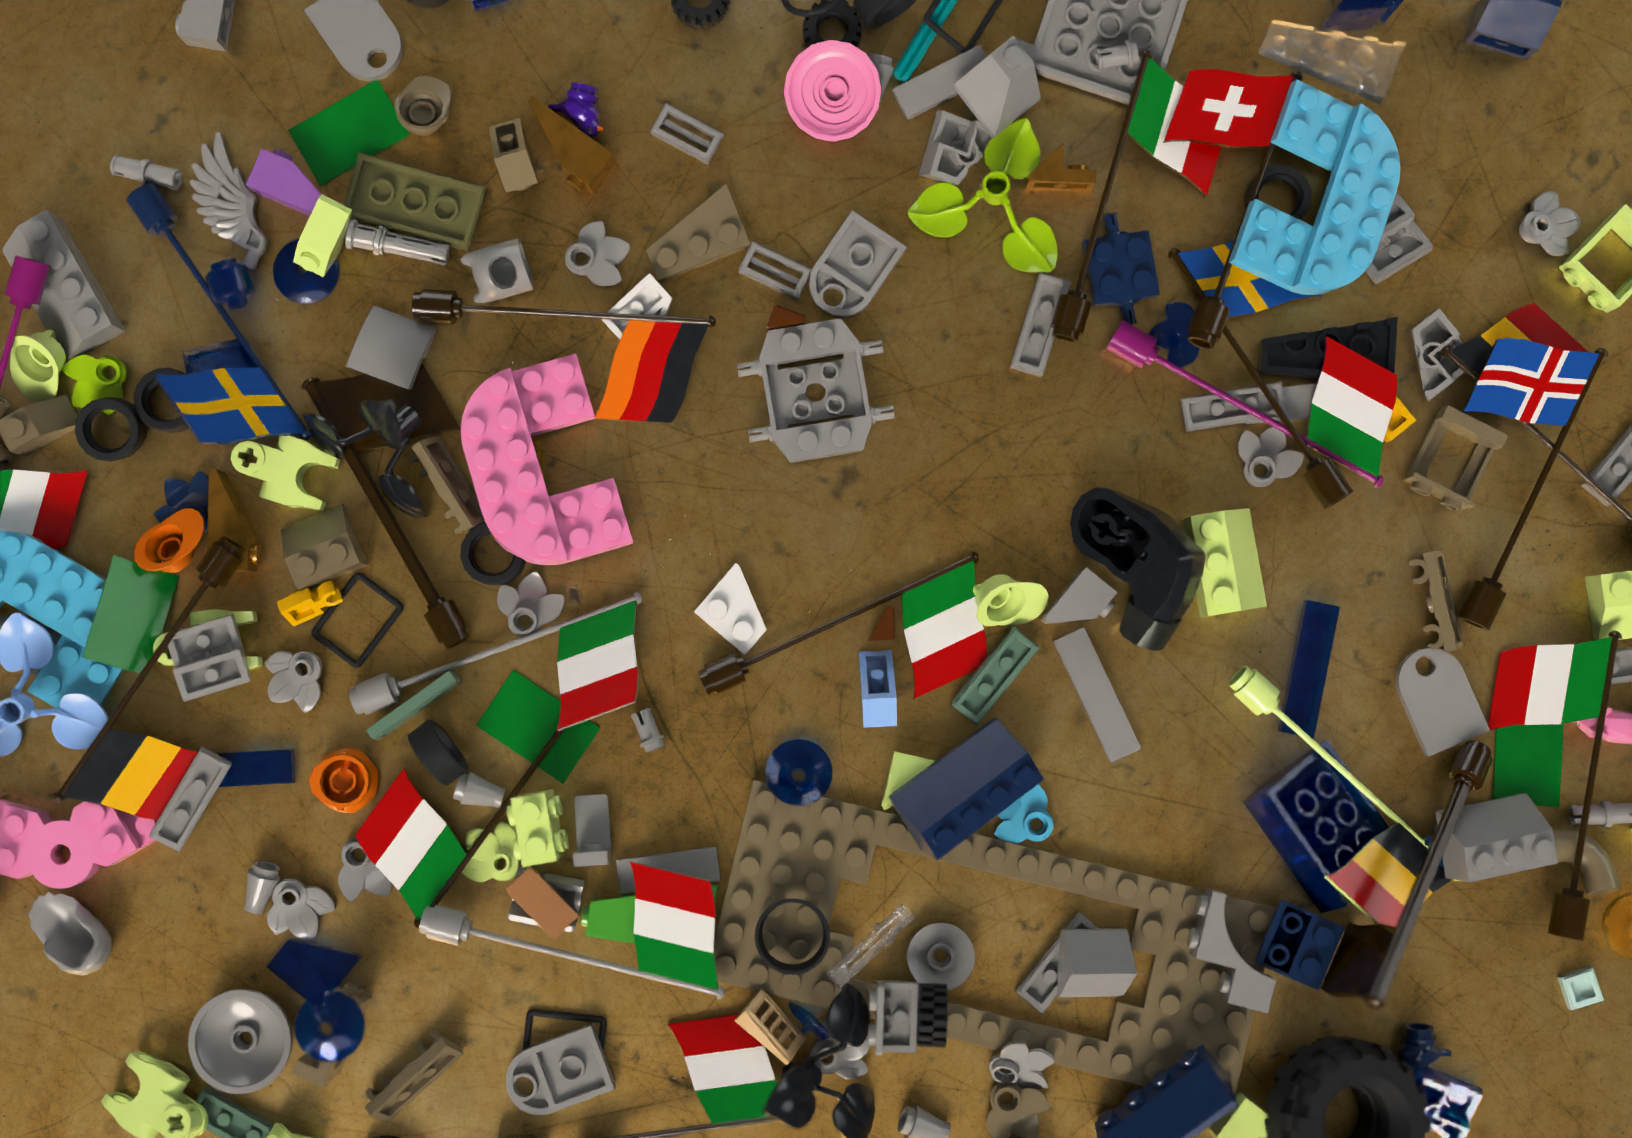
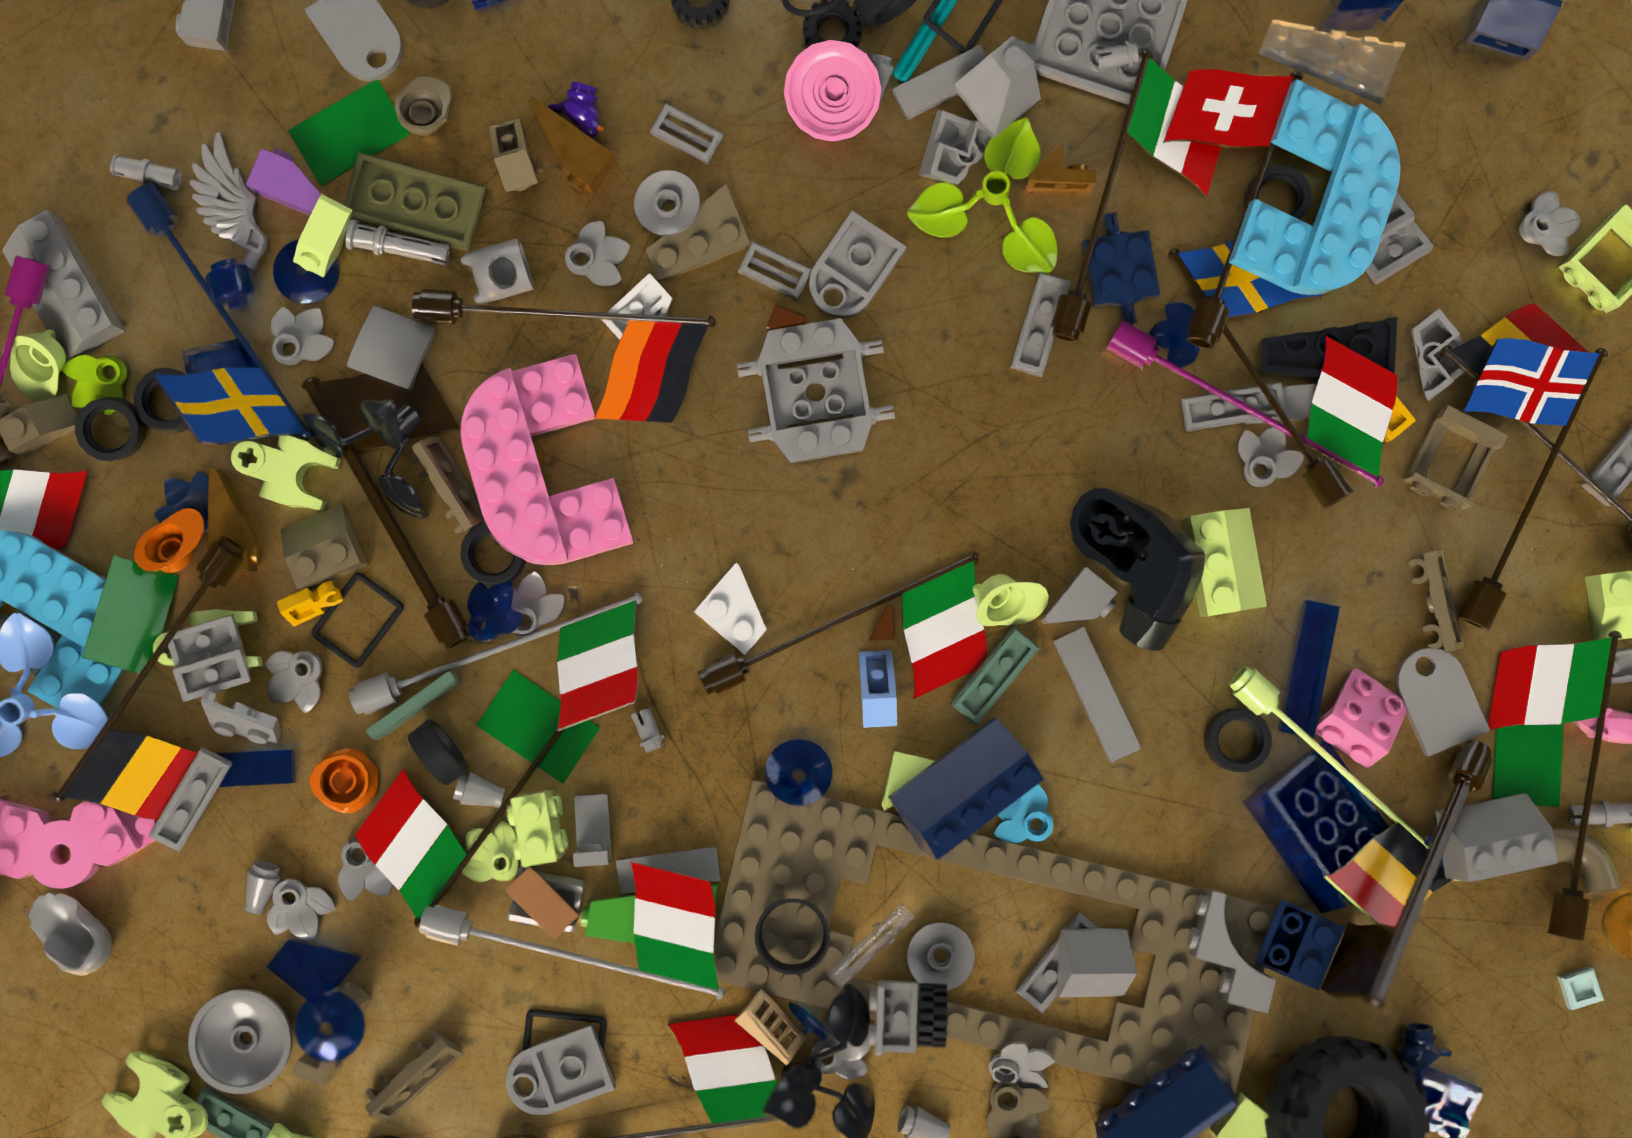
(240, 721): none -> light grey wing
(303, 332): none -> light grey plate
(493, 607): none -> clear blue plate
(664, 188): none -> light grey dish
(1262, 749): none -> black tyre
(1363, 719): none -> bright pink bracket

